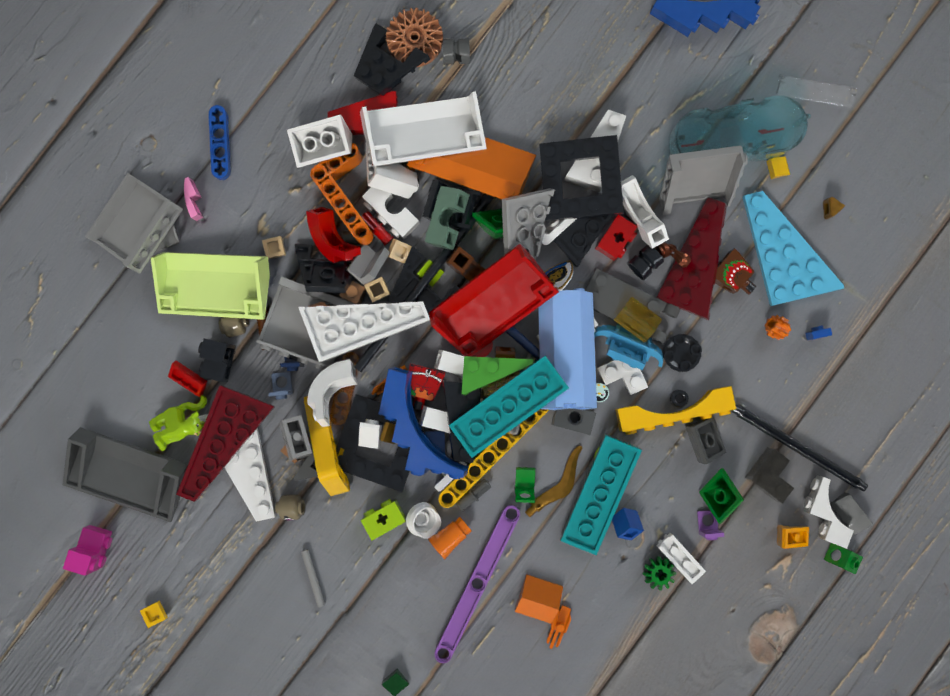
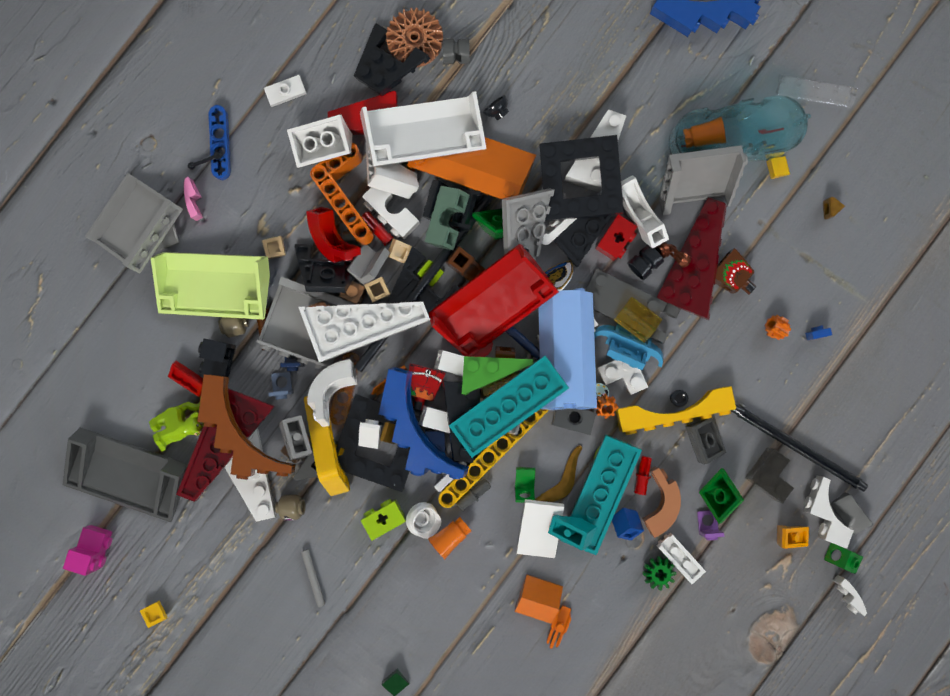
(217, 155): none -> black hinge
(246, 457): none -> dark orange arch
(285, 90): none -> white plate
(471, 595): medium lavender beam -> none
(497, 108): none -> black piece
(534, 528): none -> white tile
(573, 531): none -> teal slope
(609, 402): none -> orange gear
(643, 475): none -> red axle
(669, 507): none -> nougat arch
(682, 352): black dish -> none
(705, 134): none -> orange plant
(785, 258): medium azure wing -> none
(851, 596): none -> white slope

